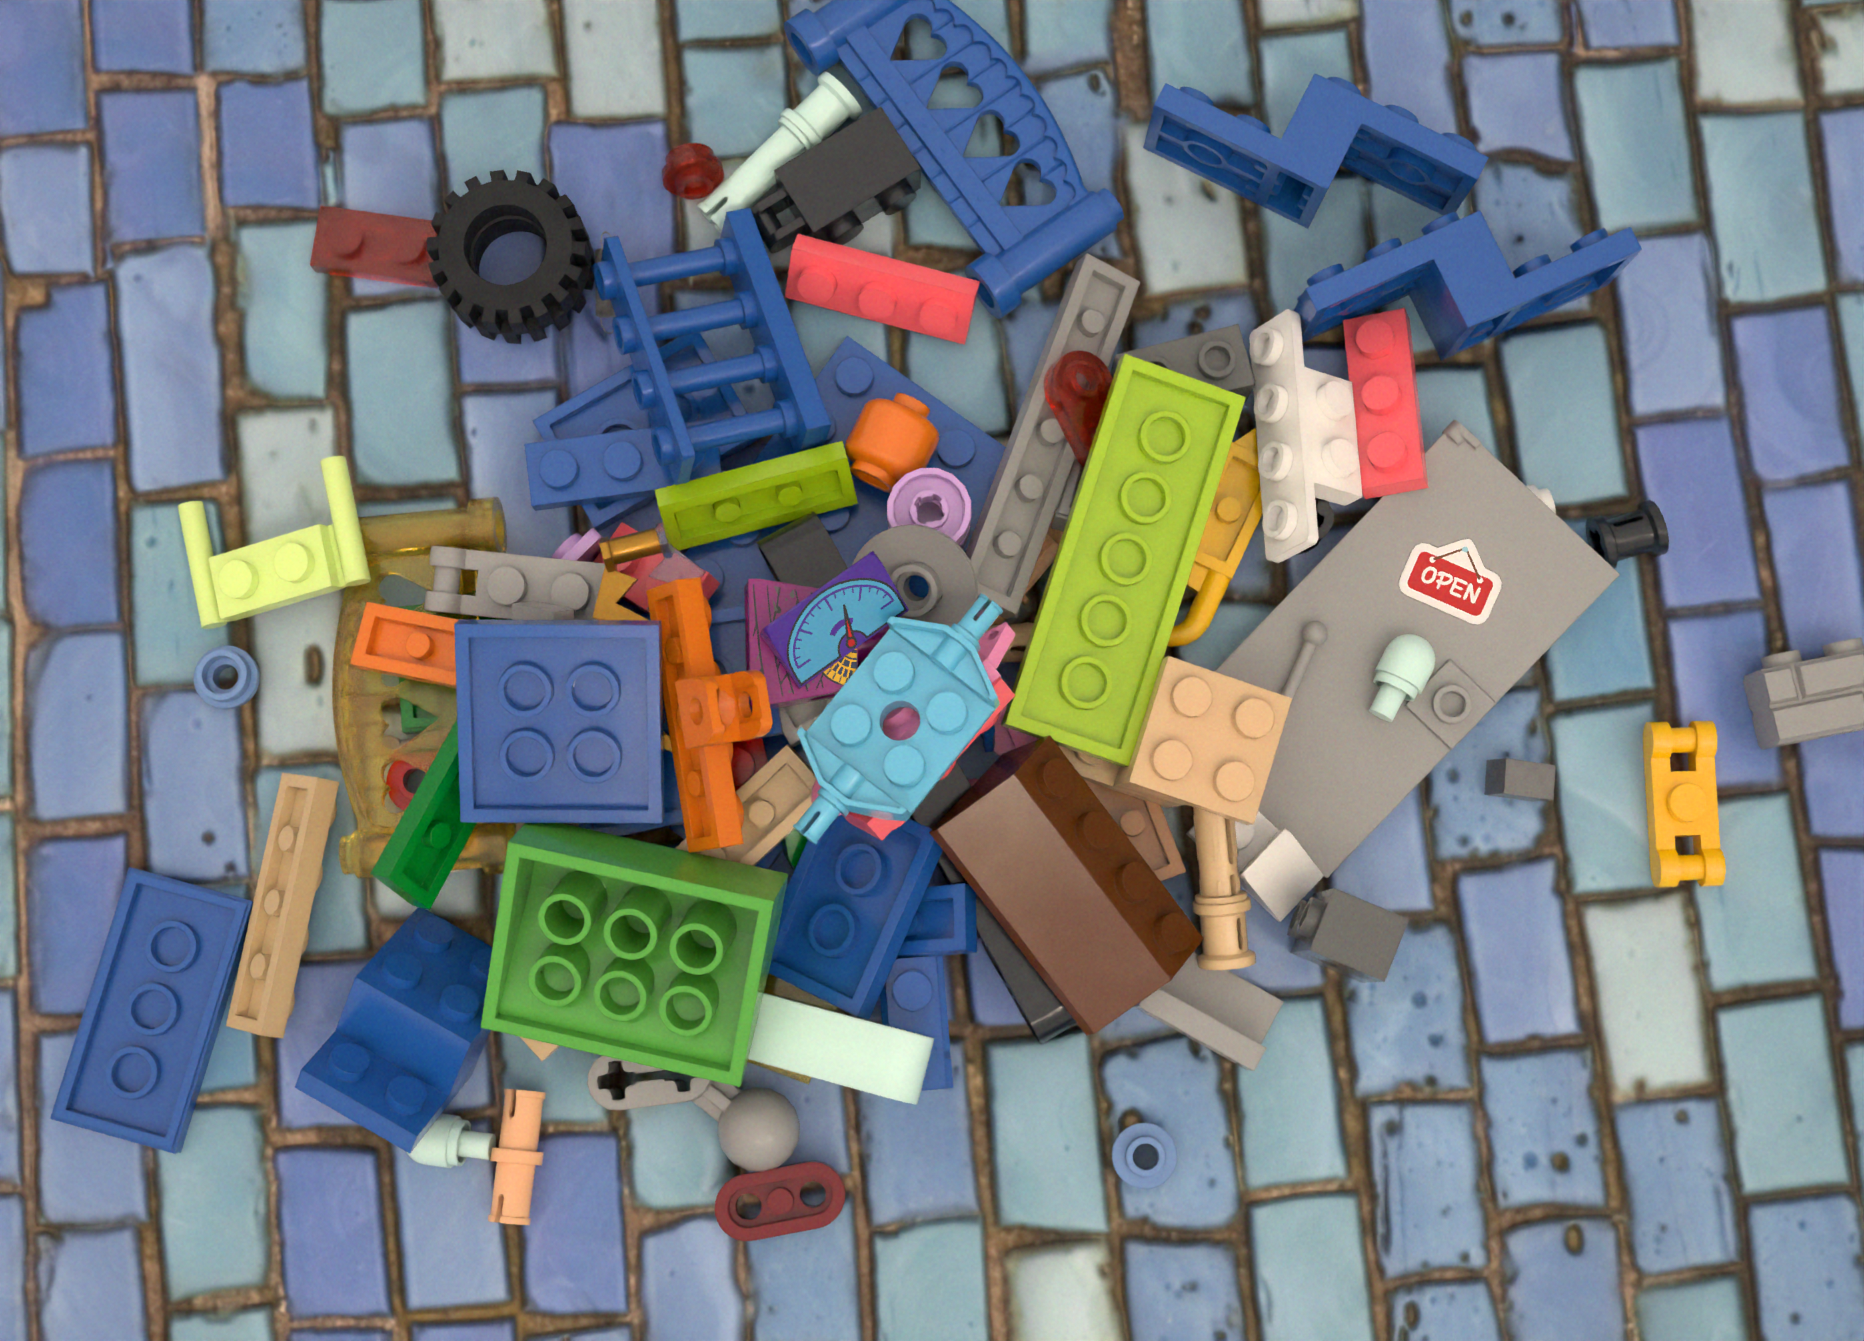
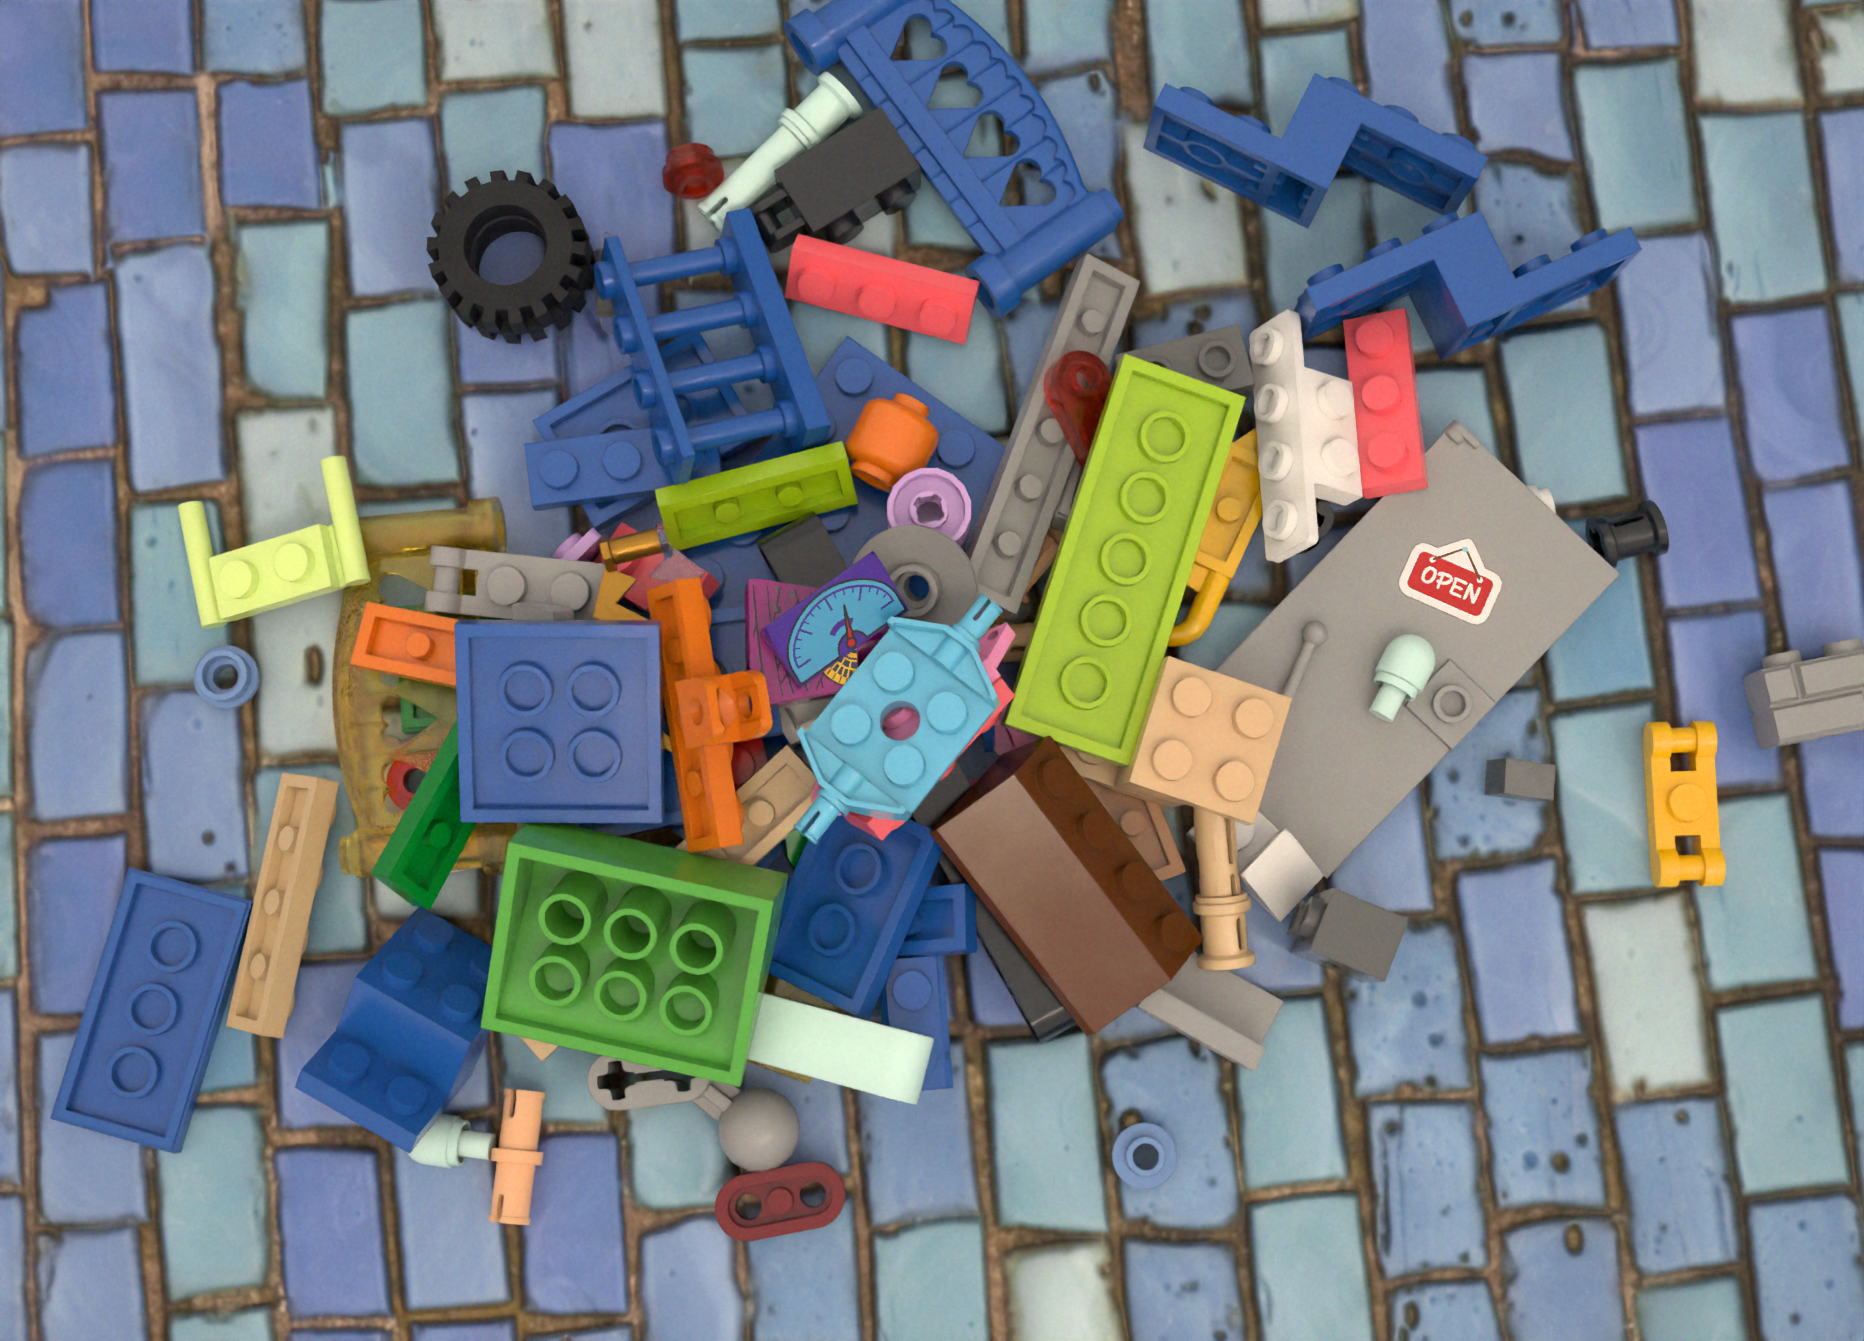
(372, 246): clear red plate -> none

